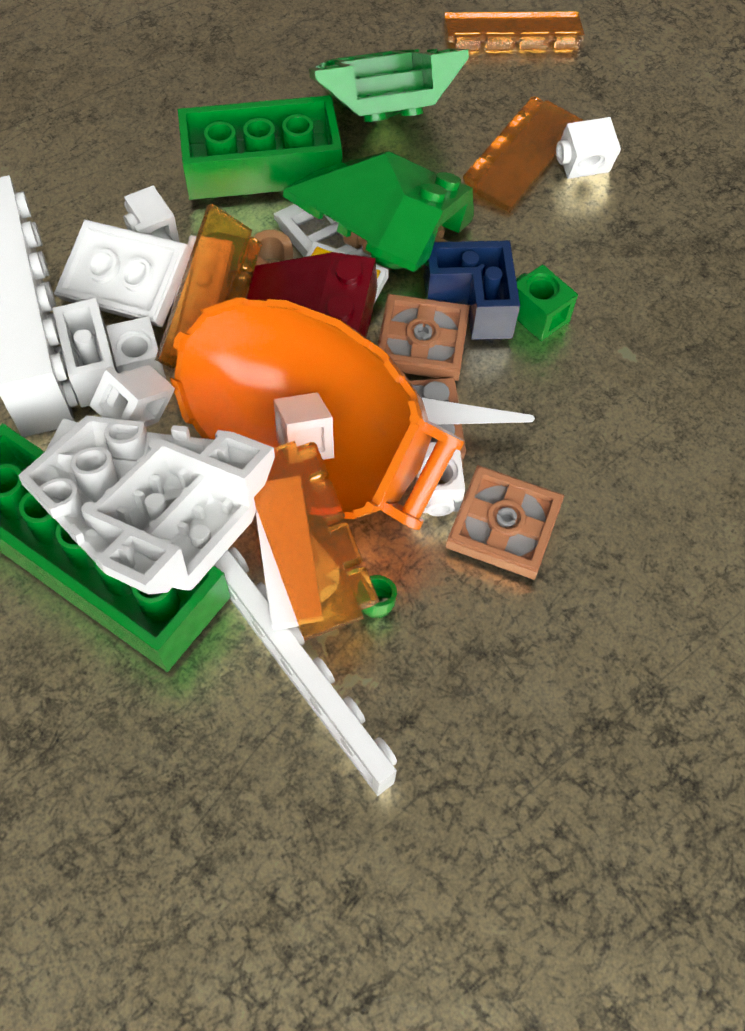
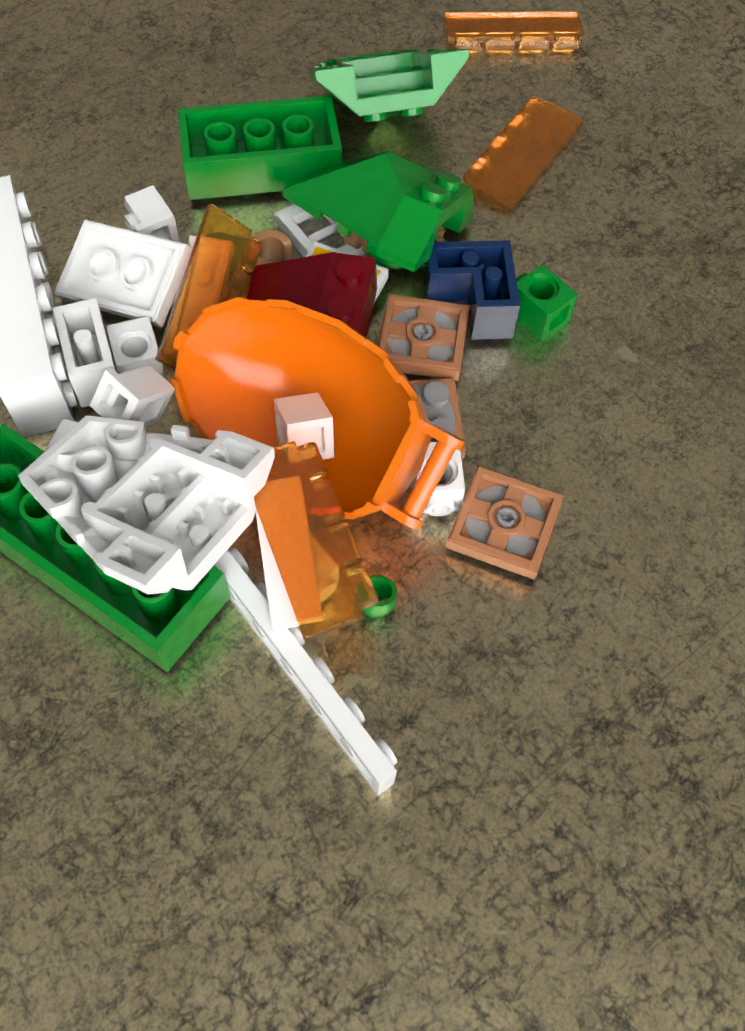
(454, 413): white sticker -> none
(588, 147): white brick -> none

